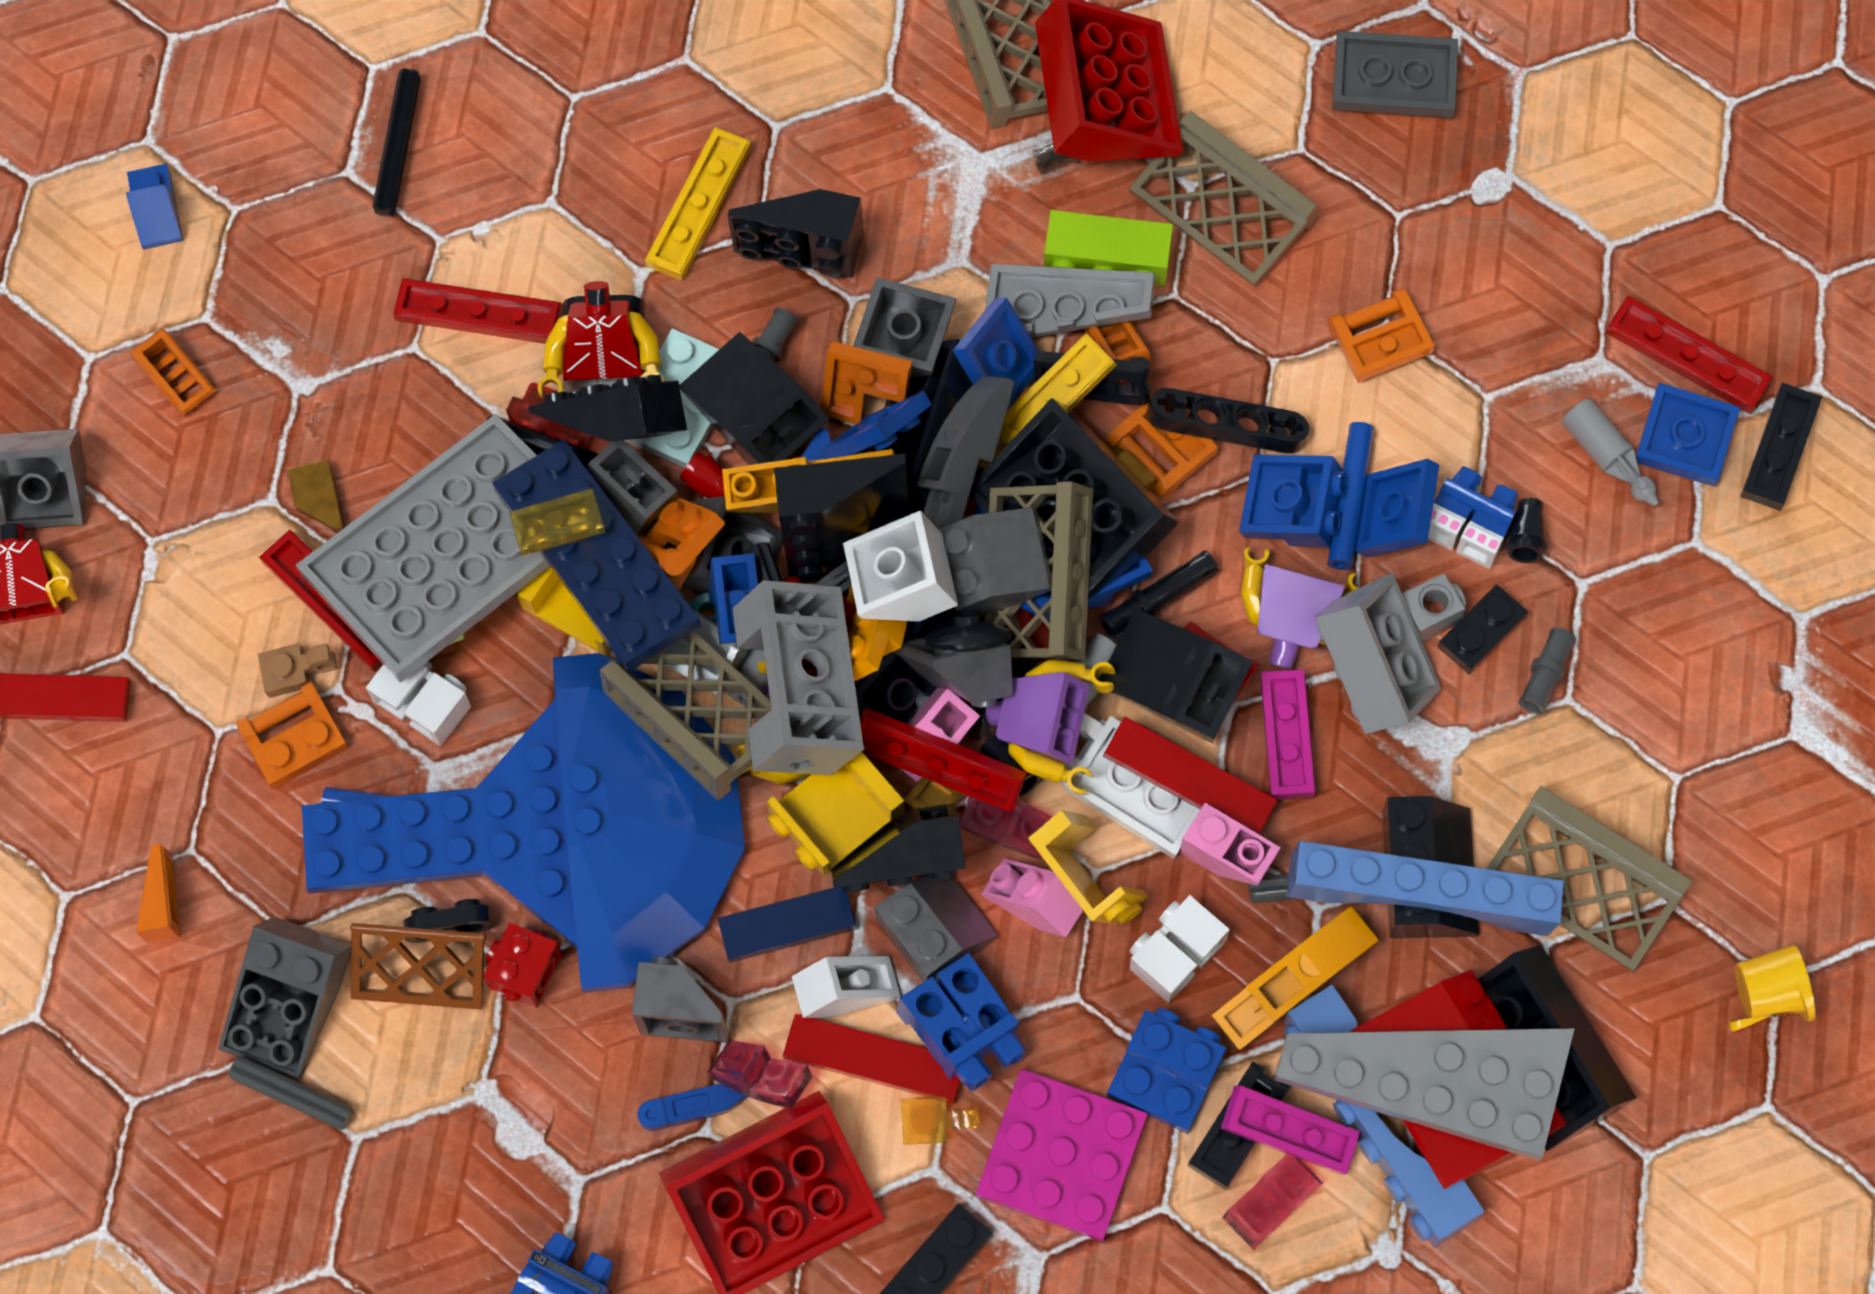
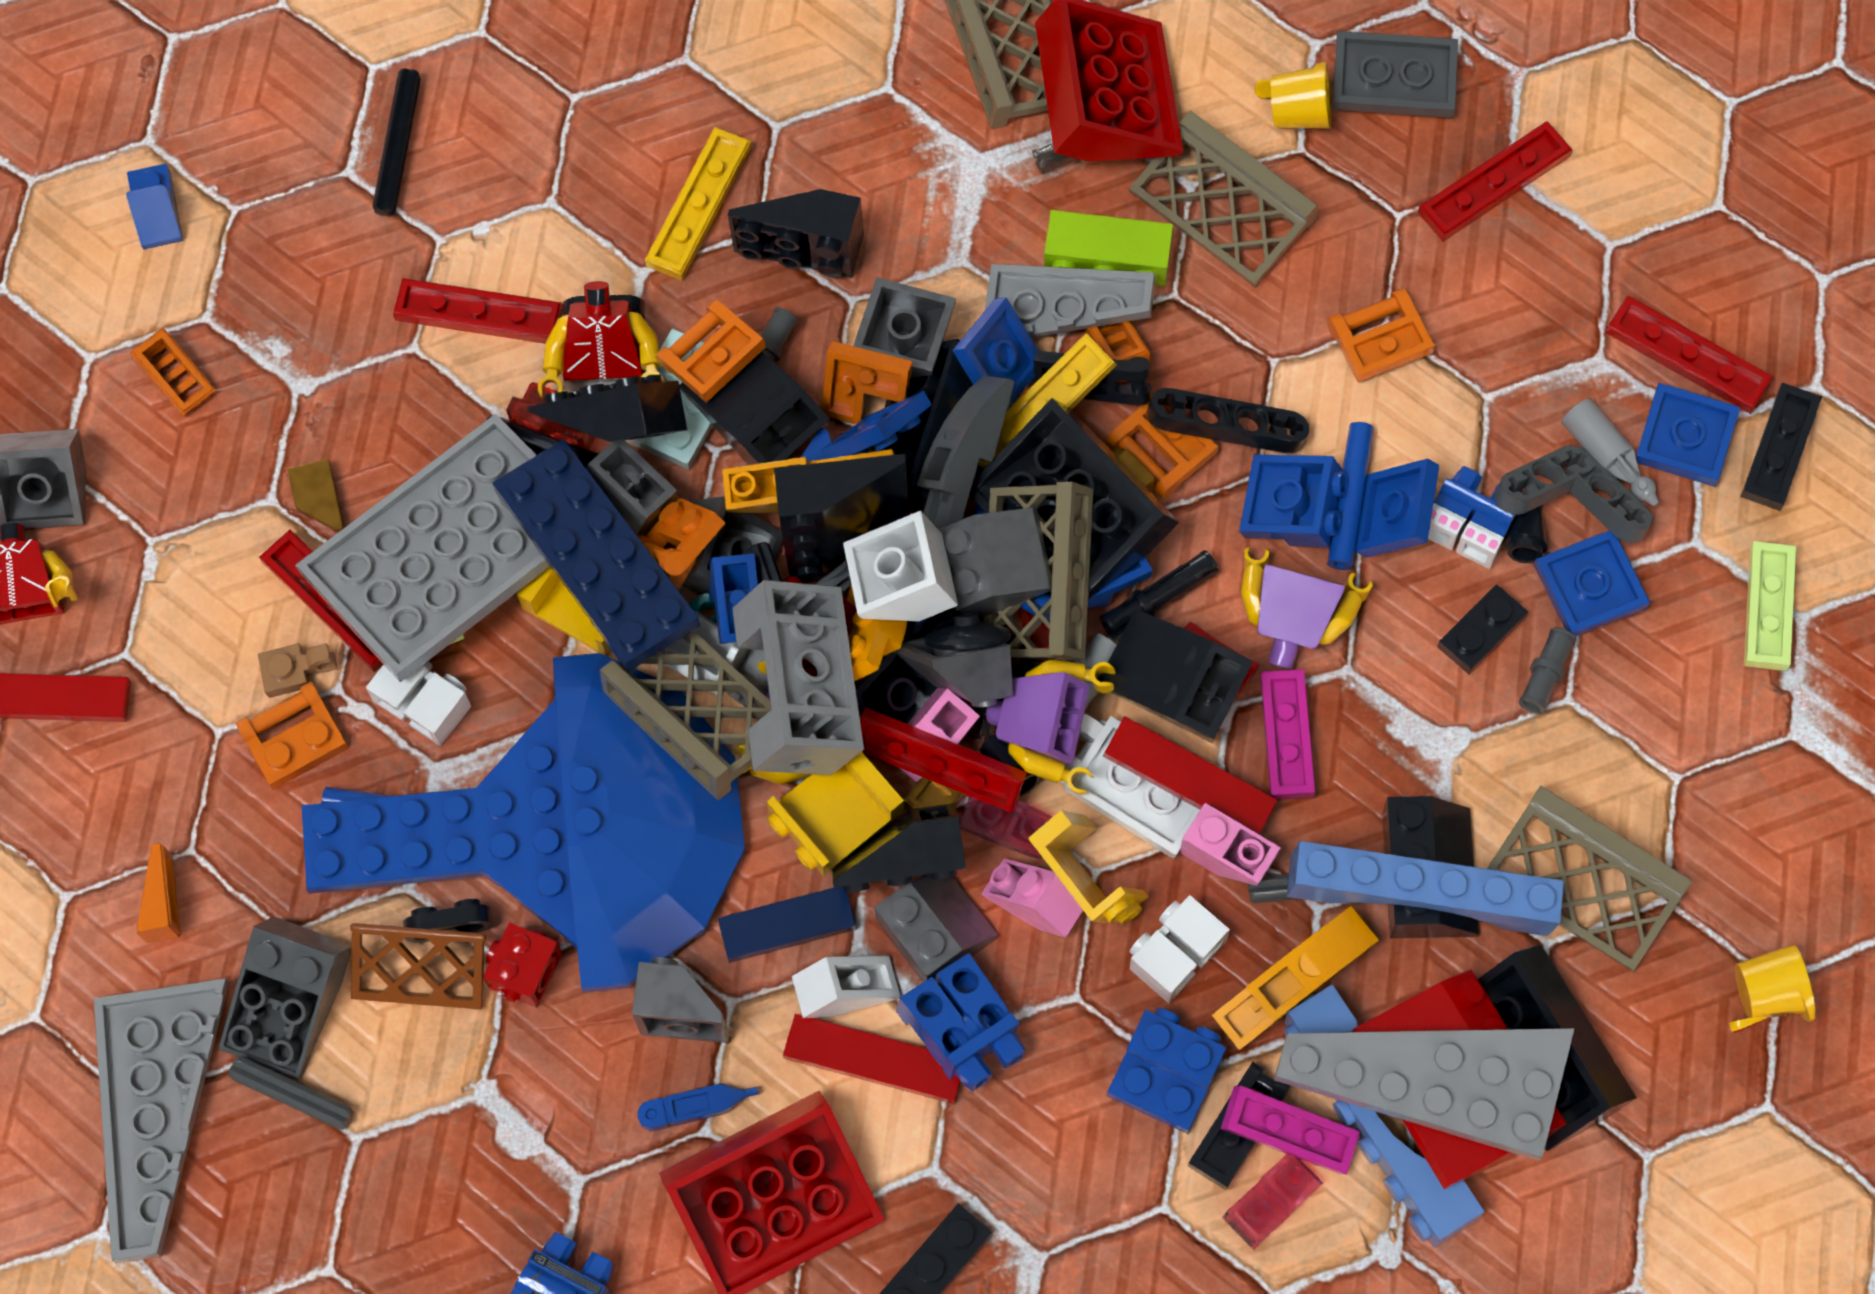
(151, 1082): none -> light grey wing
(557, 522): clear yellow plate -> none
(704, 476): red cone -> none
(718, 357): none -> orange plate
(753, 1073): clear pink slope -> none
(928, 1120): clear yellow plate -> none
(1061, 1155): dark pink plate -> none
(1299, 97): none -> yellow hat
(1378, 655): light grey slope -> none
(1441, 592): light grey brick -> none
(1494, 181): none -> red tile
(1591, 583): none -> blue plate
(1620, 514): none -> dark grey beam
(1770, 606): none -> yellowish green plate

